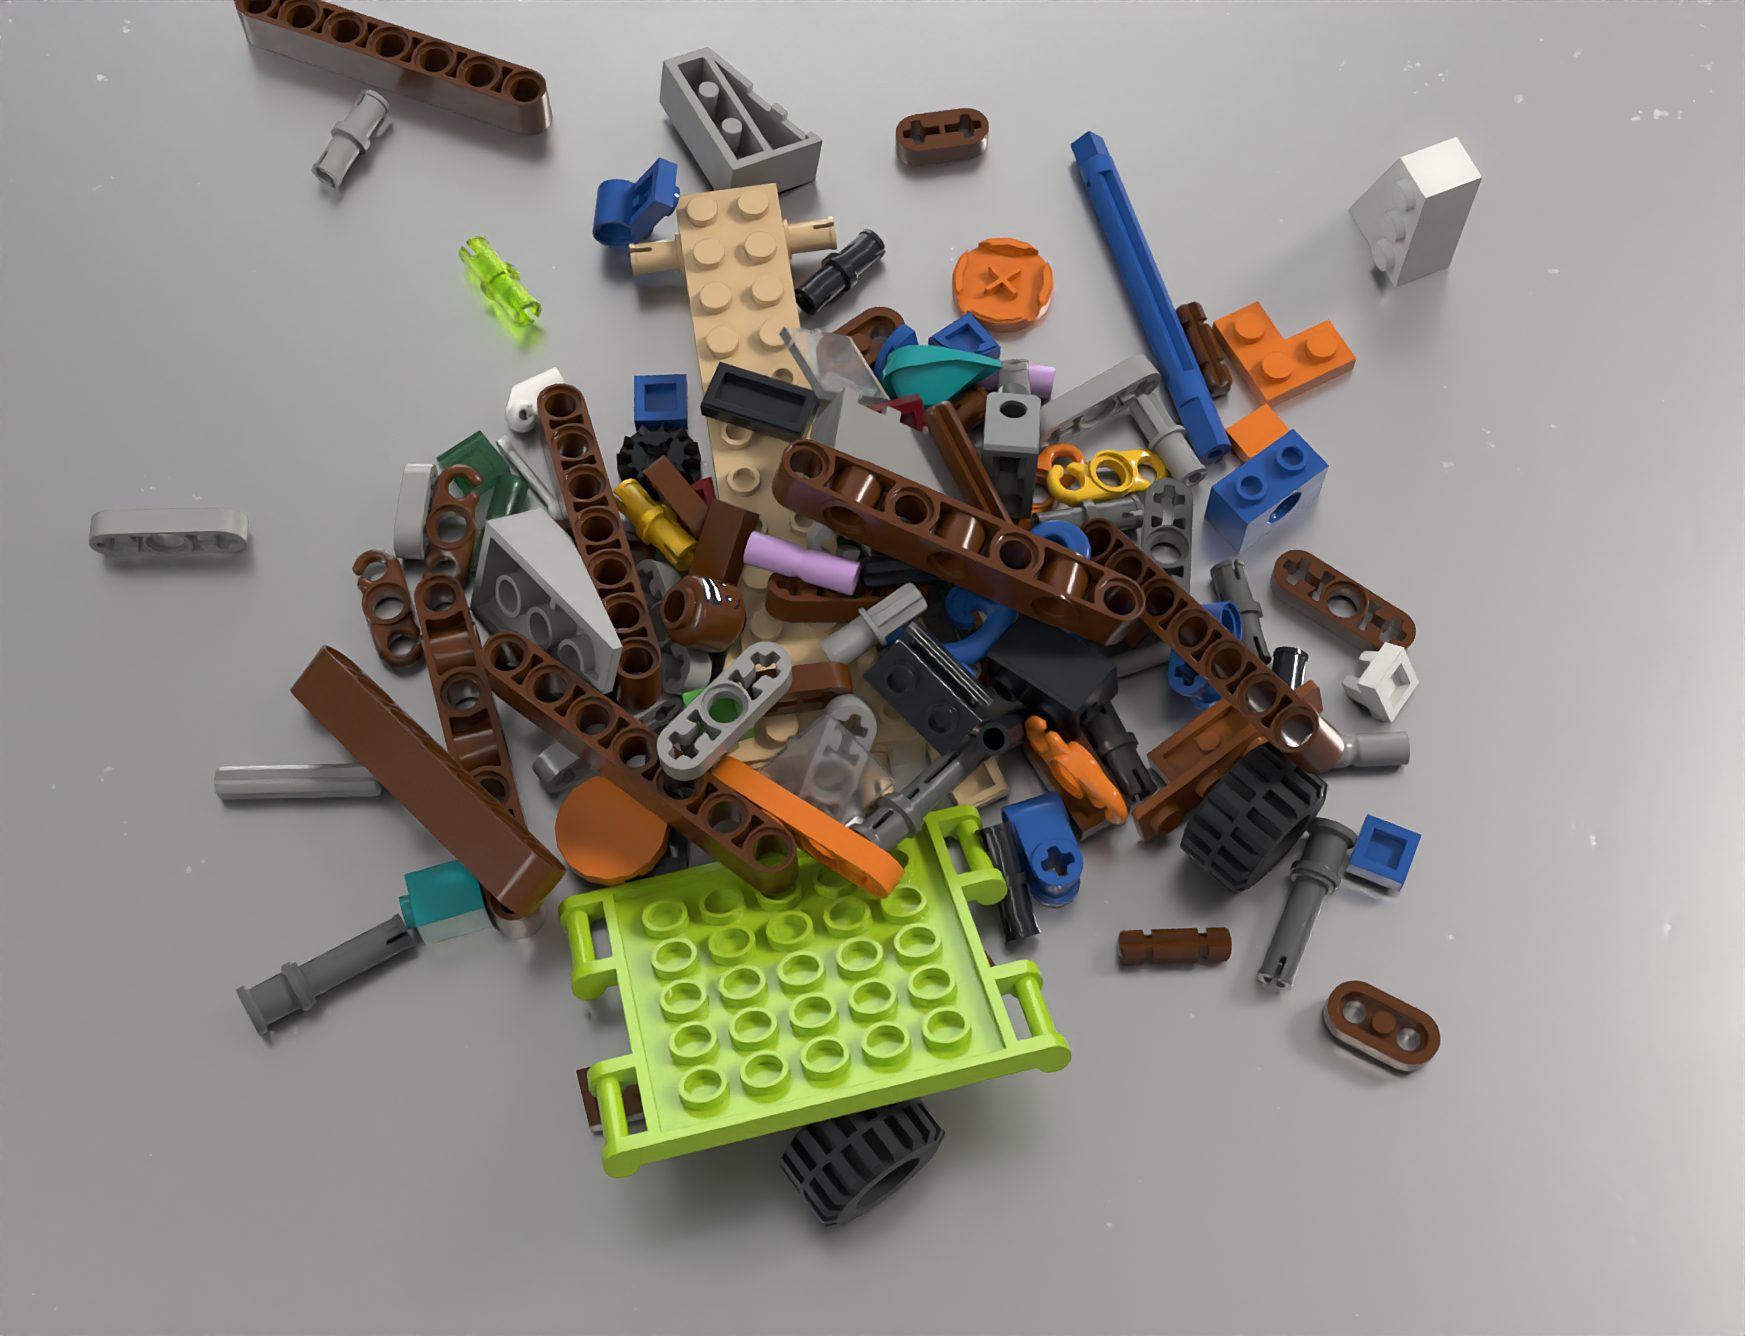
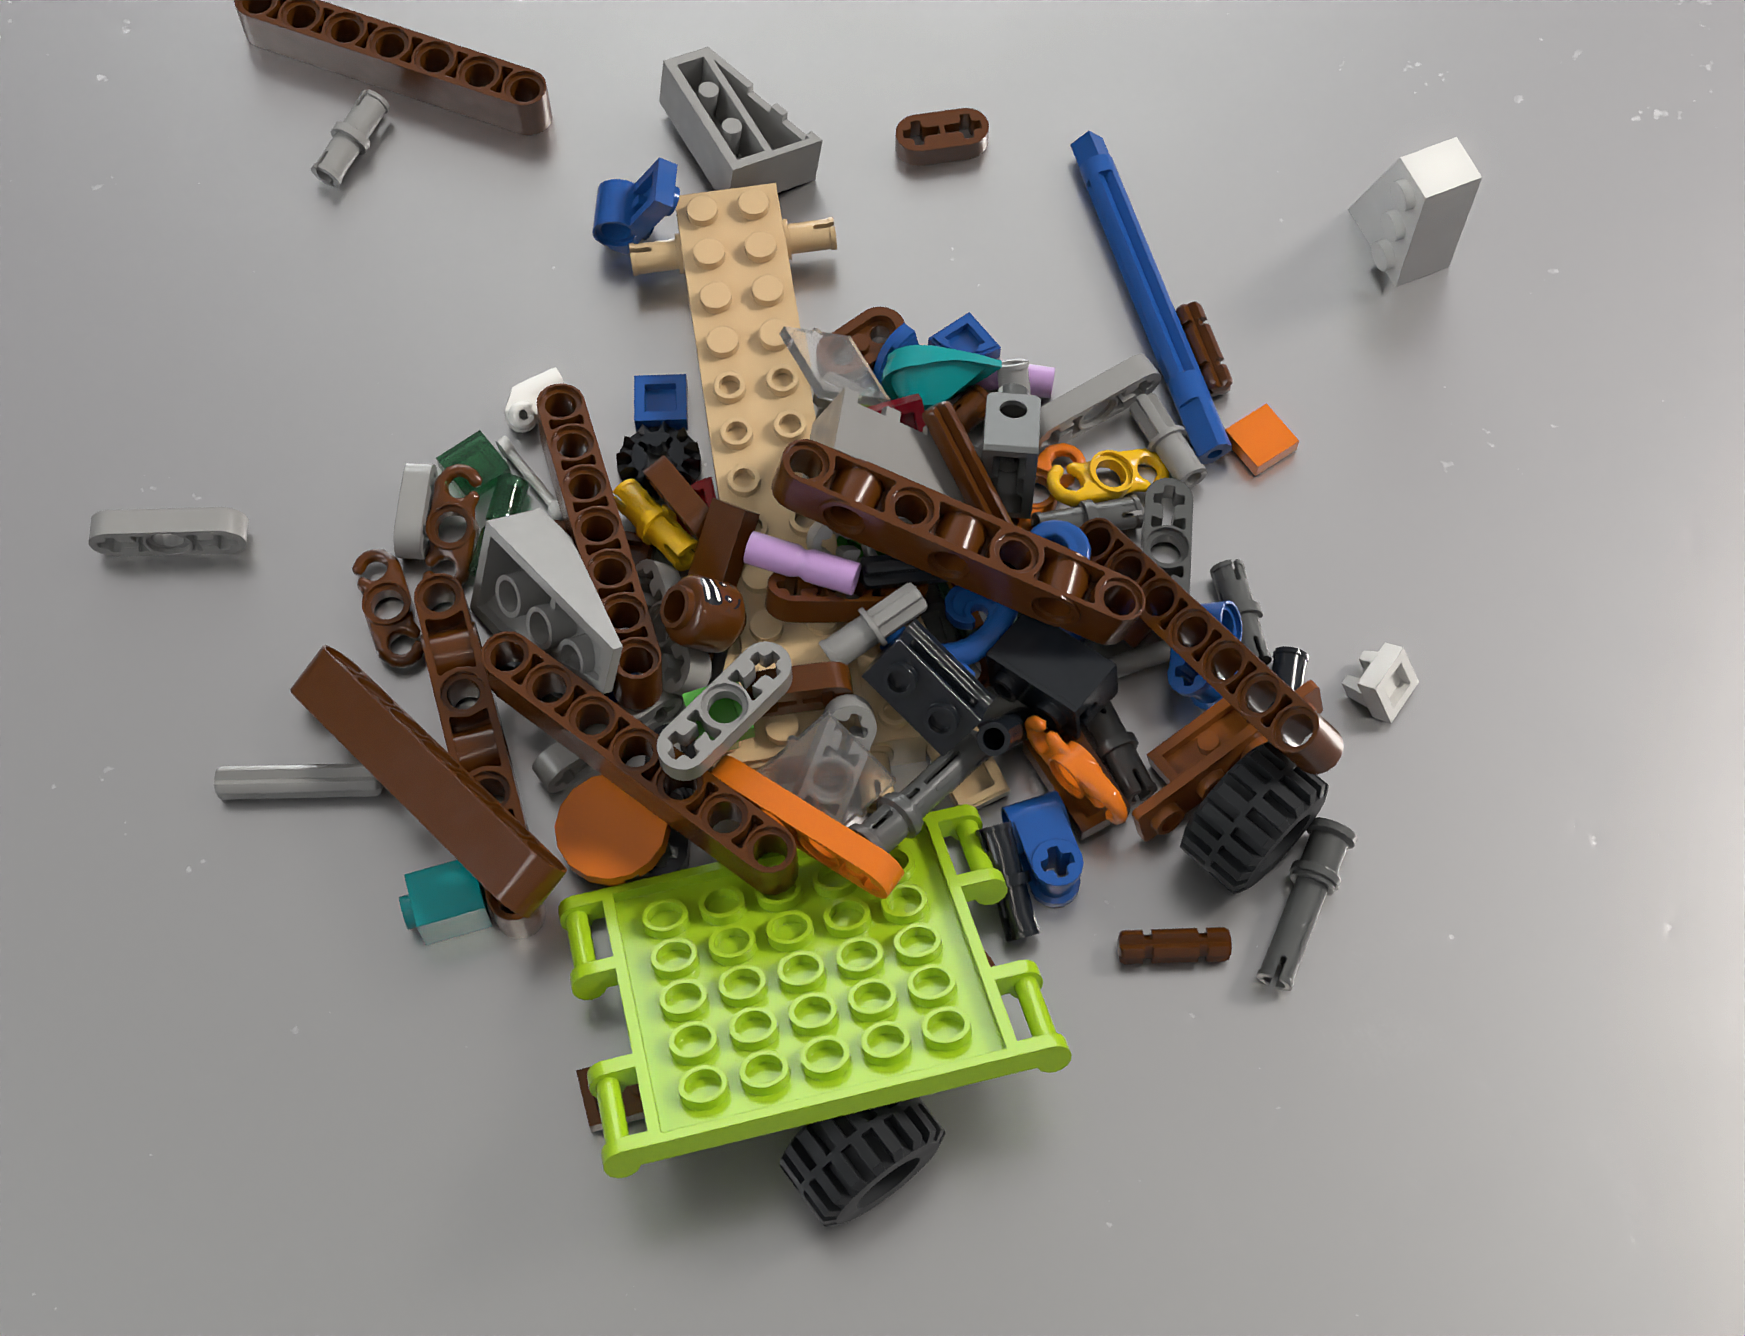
(300, 984): dark grey pin -> none
(500, 281): clear neon green pin -> none
(760, 403): black tile -> none
(839, 271): black pin -> none
(1003, 284): orange tile -> none
(1266, 491): blue brick -> none
(1280, 367): orange plate -> none
(1336, 583): reddish brown beam -> none
(1374, 749): light grey piece -> none
(1382, 1021): reddish brown plate -> none
(1383, 853): blue plate -> none

